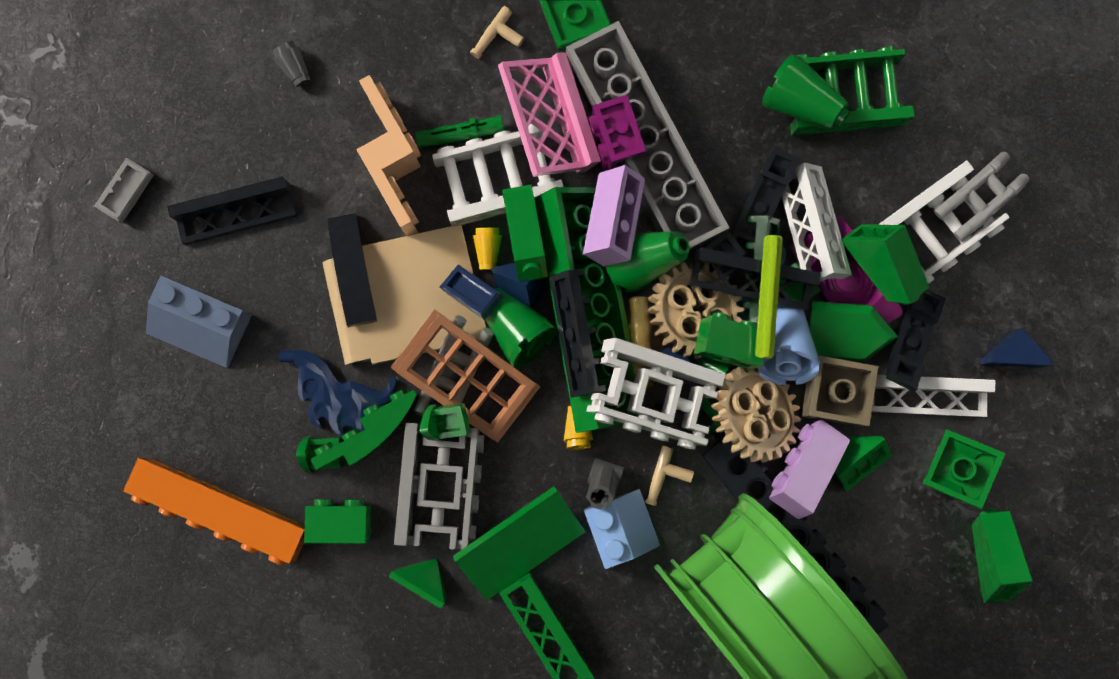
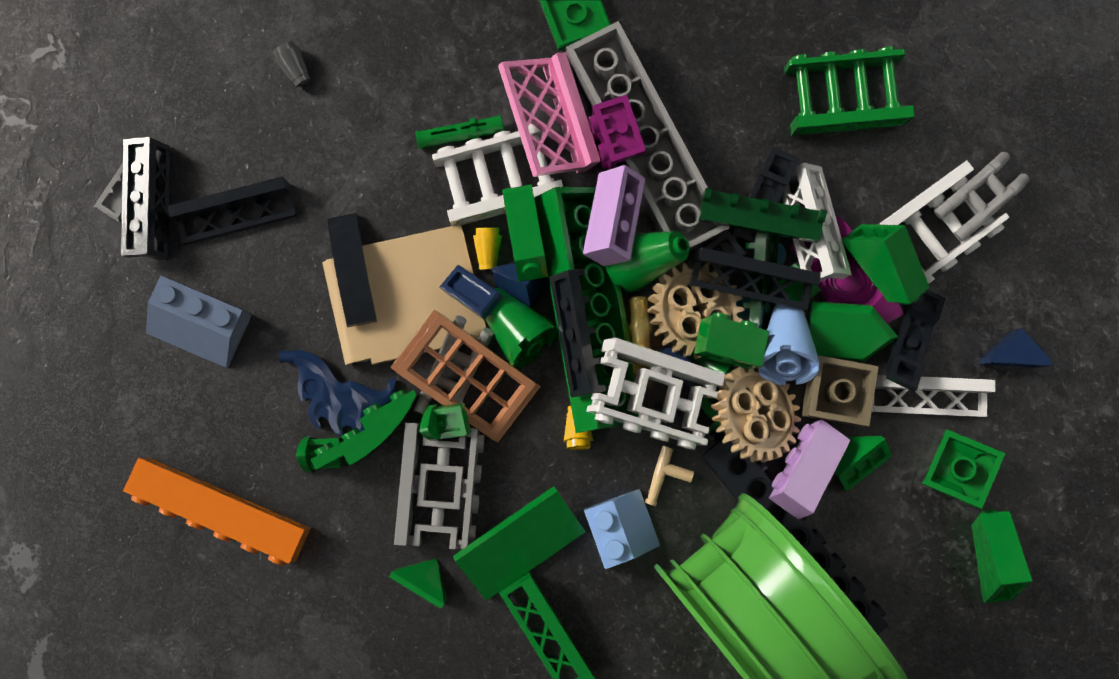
(142, 198): none -> black fence
(337, 522): green brick -> none
(390, 155): light nougat bracket -> none
(497, 27): tan piece -> none
(603, 483): dark grey piece -> none
(762, 216): none -> dark green hinge
(768, 296): lime axle -> none
(805, 95): green cone -> none

